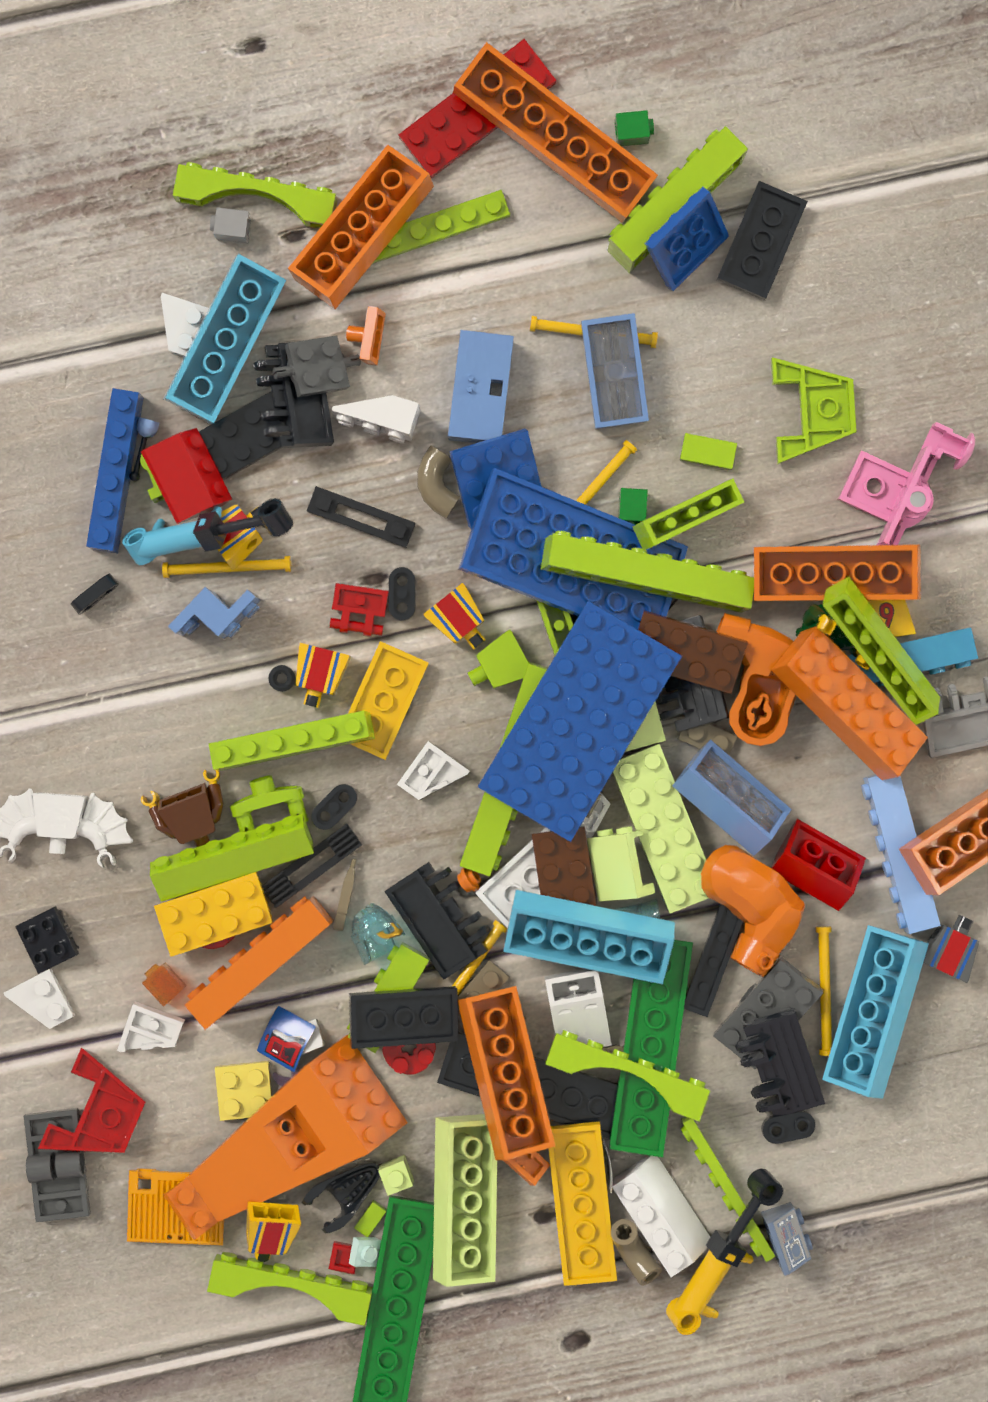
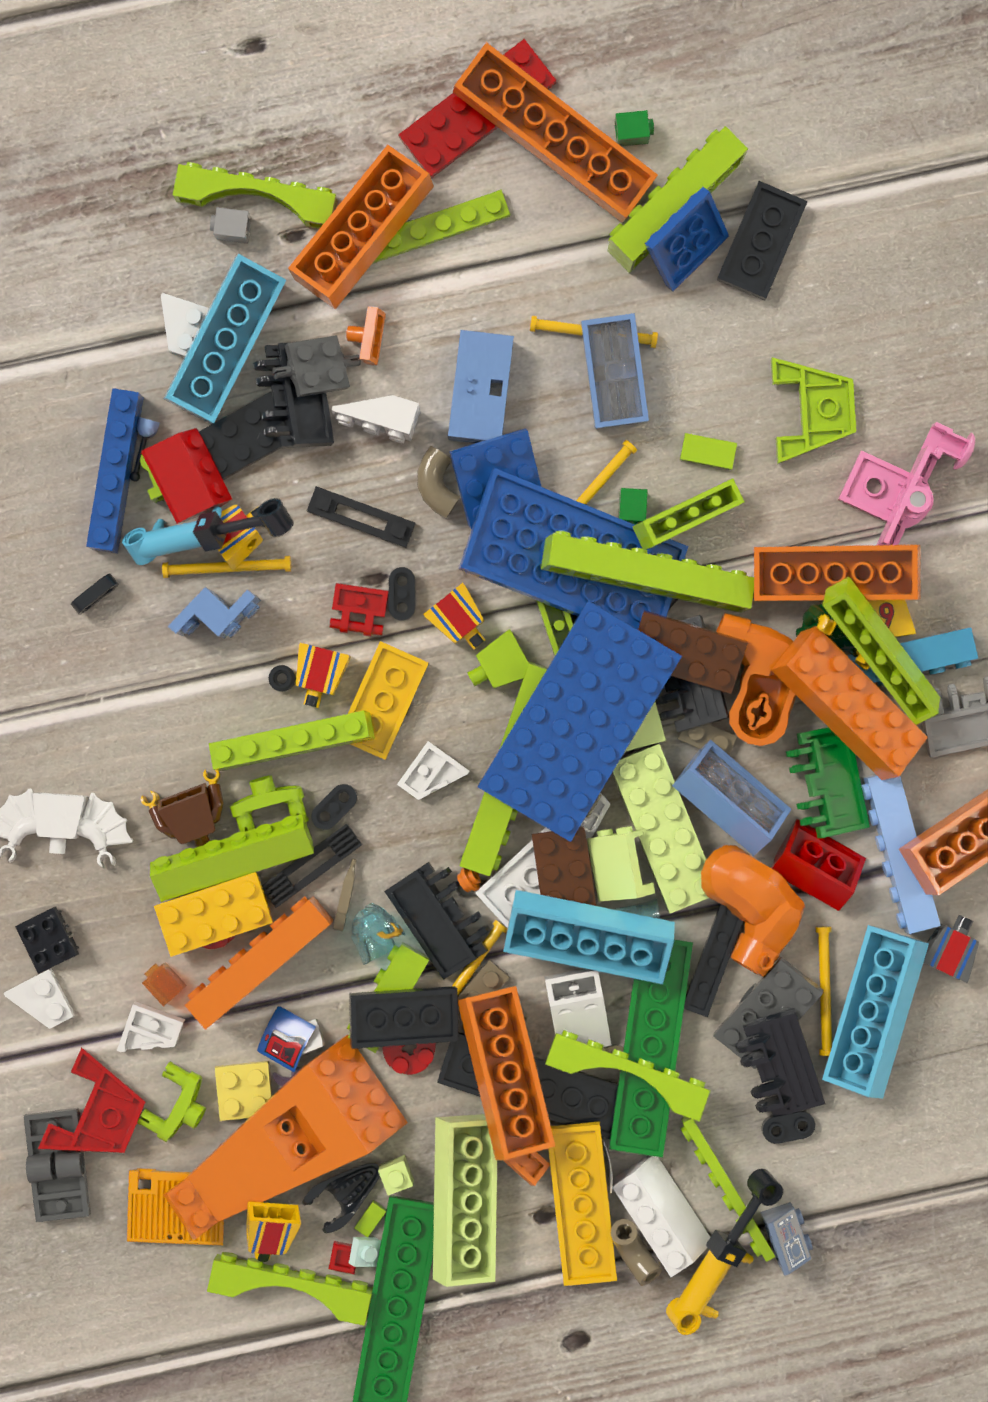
(184, 1111): none -> lime connector
(834, 780): none -> green hinge

